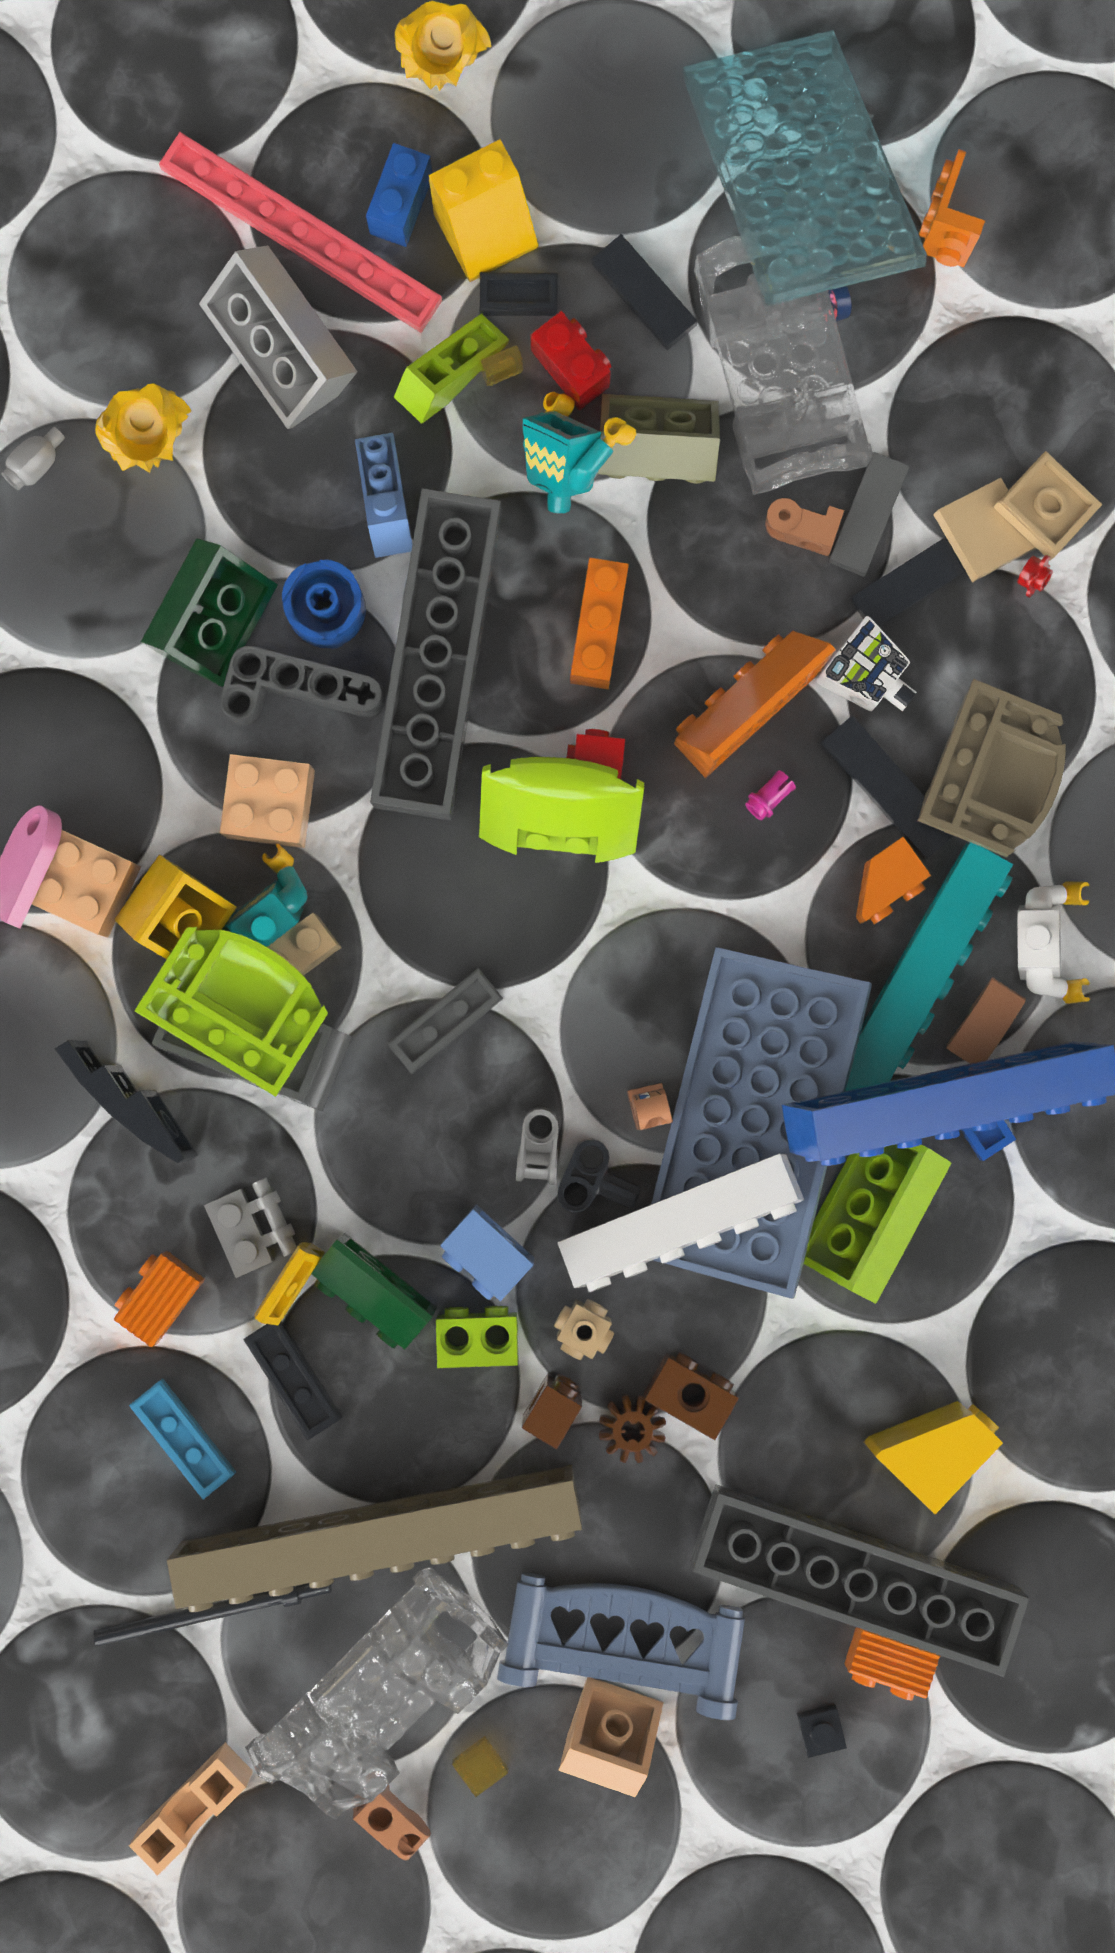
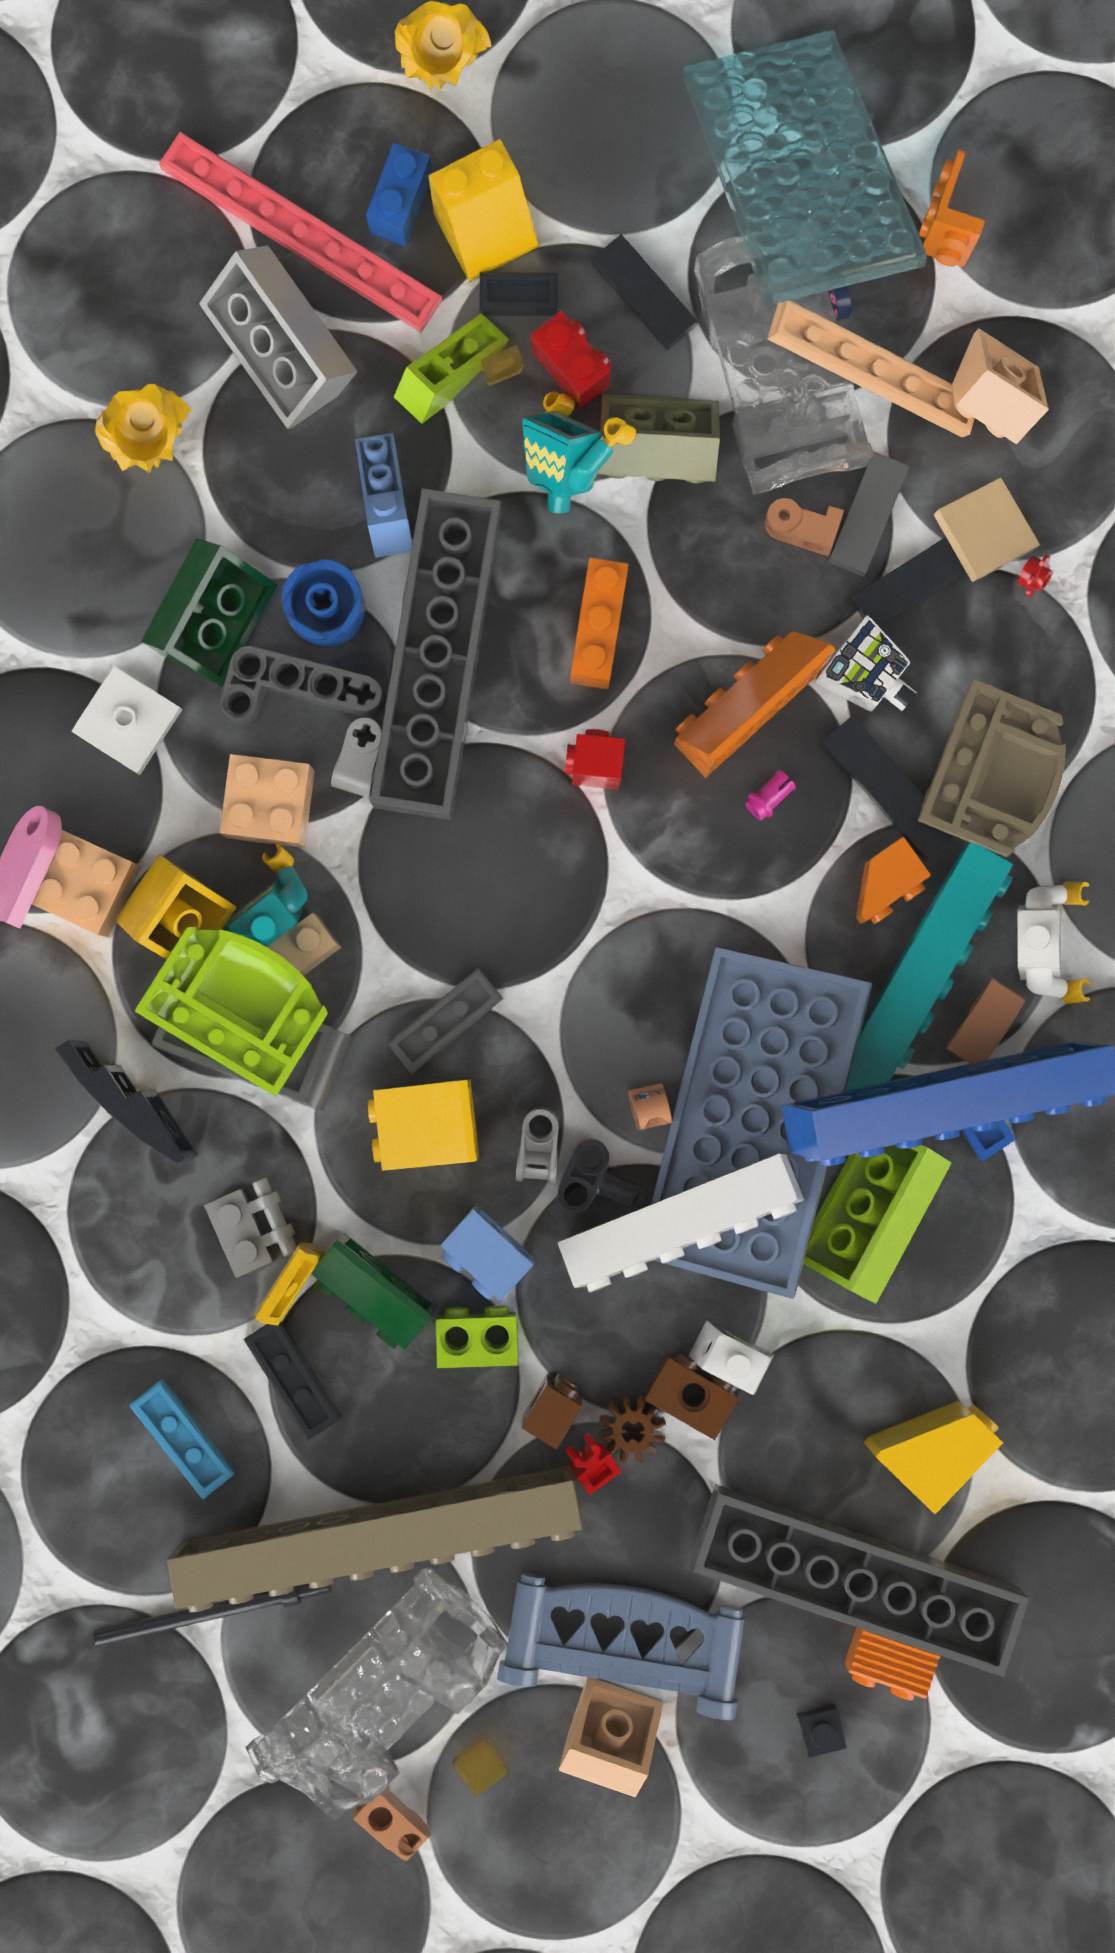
(32, 459): light grey plant -> none
(126, 720): none -> white plate
(157, 1298): orange brick -> none
(189, 1807): light nougat arch -> none
(357, 764): none -> light grey piece
(424, 1125): none -> yellow slope
(560, 808): lime slope -> none
(584, 1314): tan brick -> none
(592, 1465): none -> red plate
(730, 1357): none -> white torso
(867, 365): none -> light nougat tile
(999, 388): none -> light nougat slope
(1047, 505): tan tile -> none

